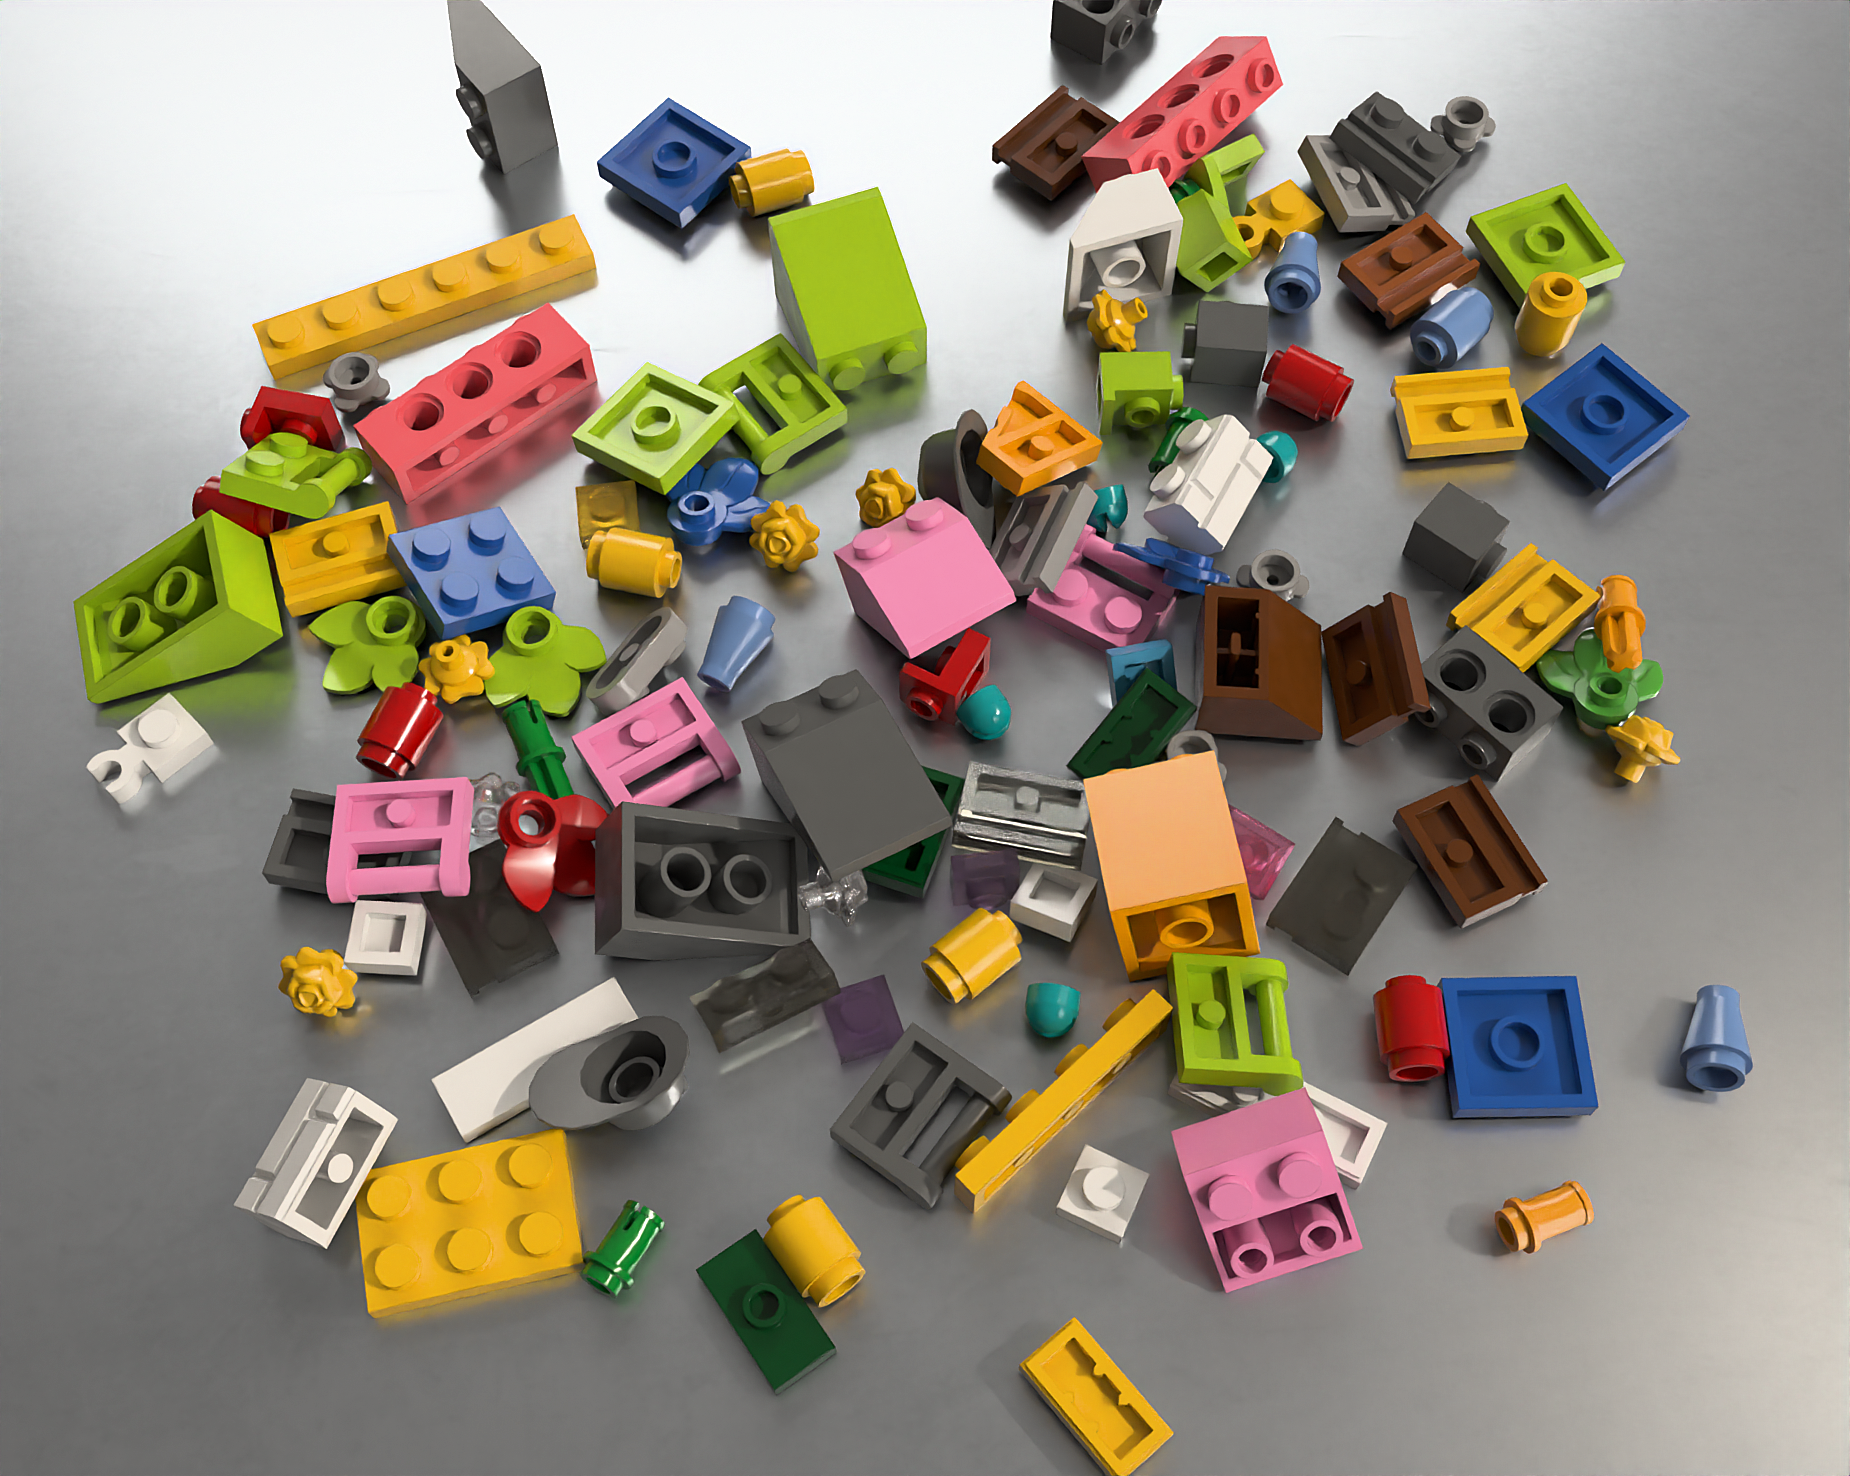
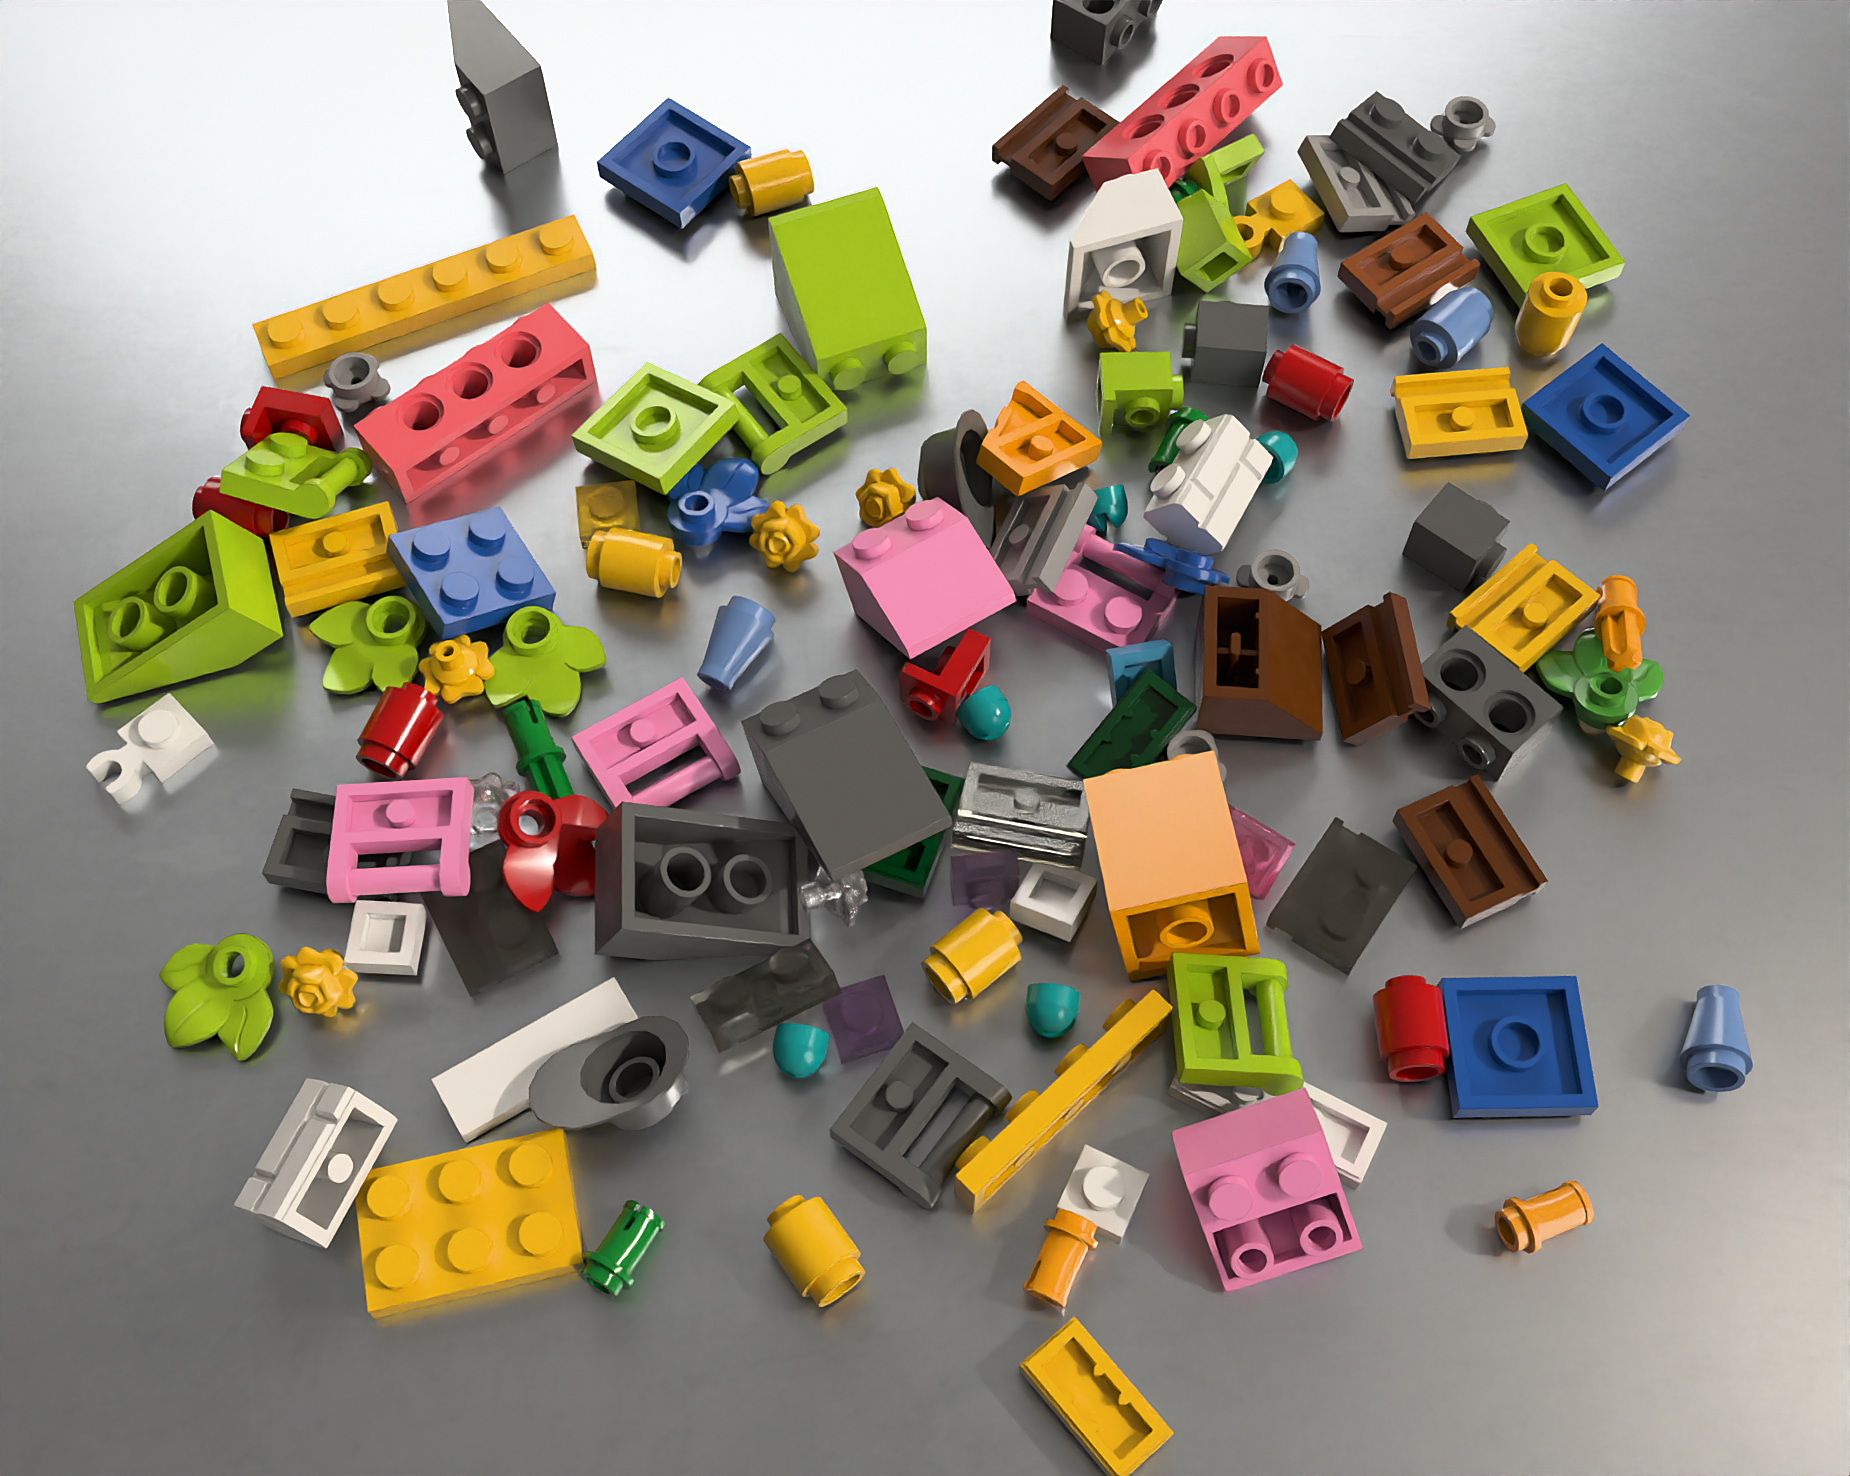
(213, 1001): none -> lime plate
(647, 649): light grey plate -> none
(766, 1311): dark green plate -> none
(799, 1048): none -> teal hinge
(1060, 1257): none -> light orange pin

